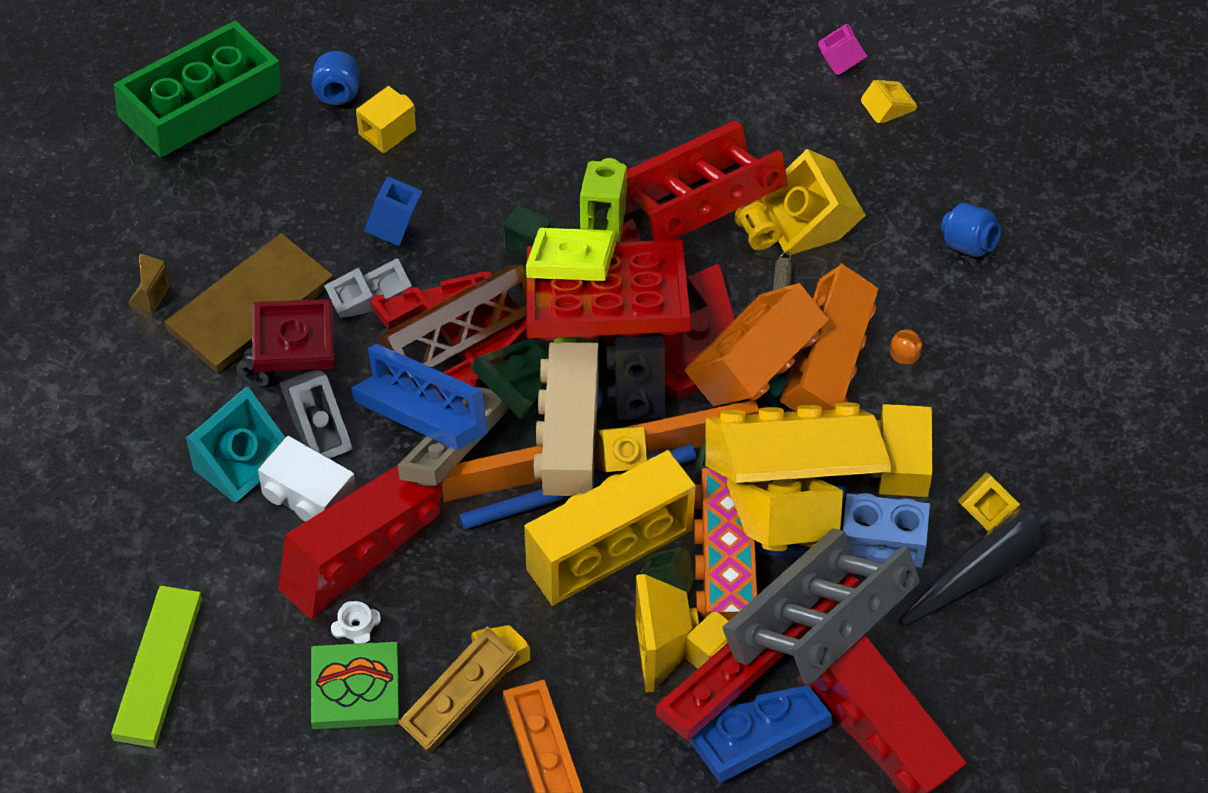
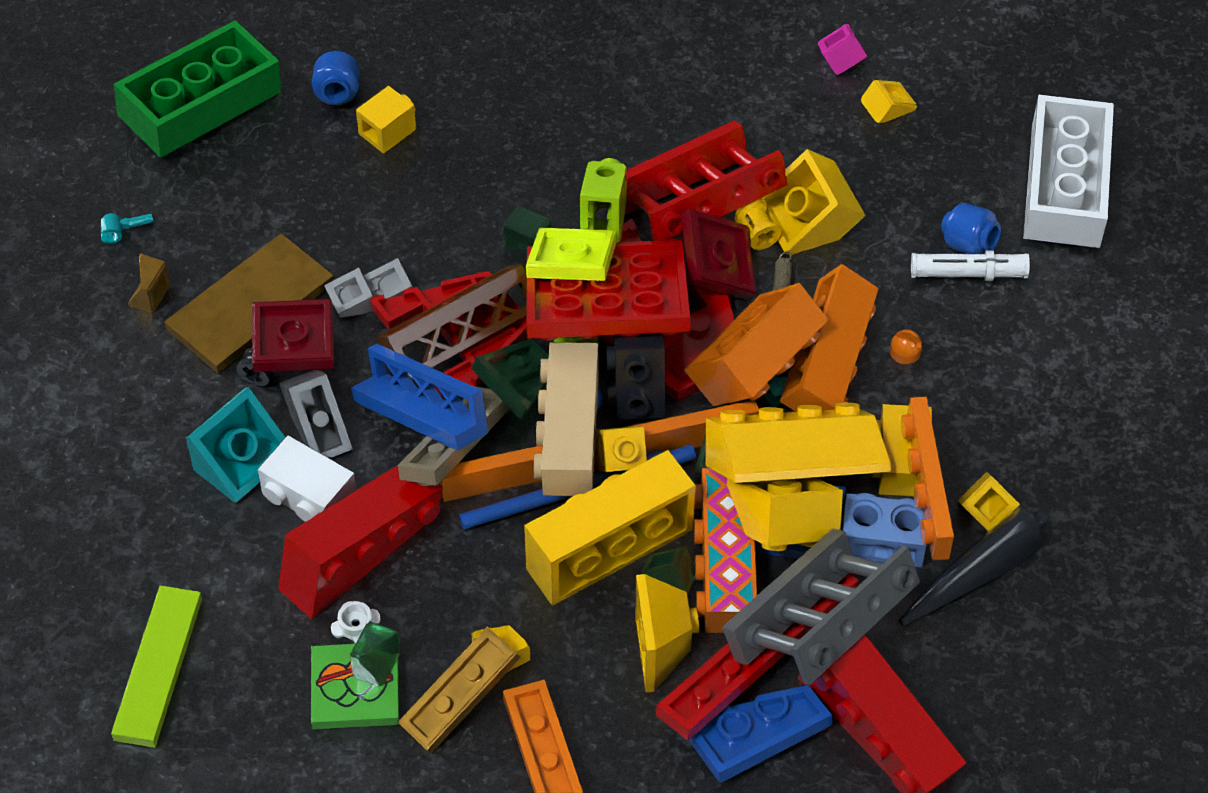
(113, 225): none -> teal hand
(375, 653): none -> clear green slope
(393, 211): blue brick -> none
(705, 639): yellow slope -> none
(718, 254): none -> dark red tile
(930, 490): none -> orange plate
(970, 265): none -> white pin
(1069, 171): none -> white brick

